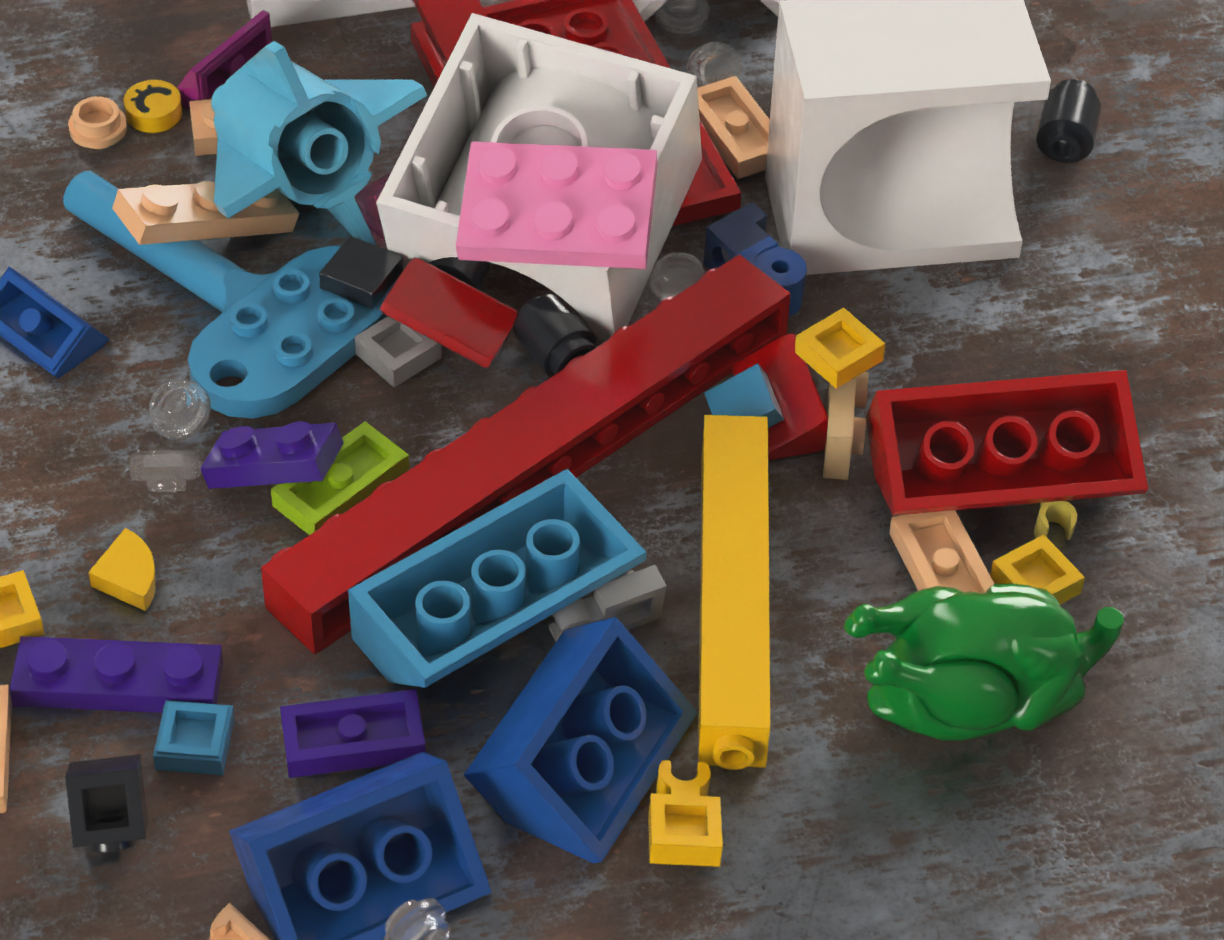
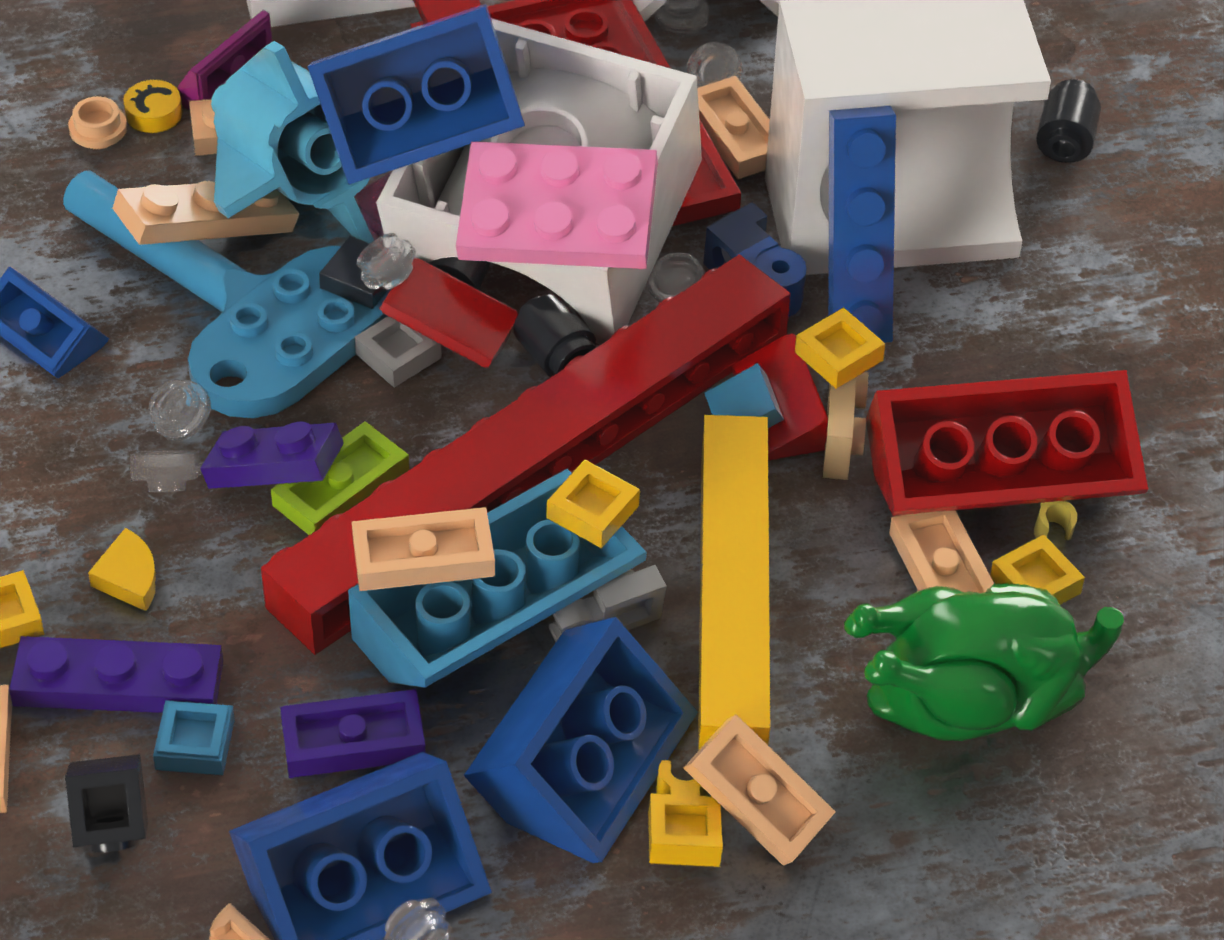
(386, 262): none -> clear plate
(416, 94): none -> blue slope
(423, 549): none -> light nougat plate
(593, 503): none -> yellow plate
(759, 790): none -> light nougat plate
(862, 215): none -> blue plate

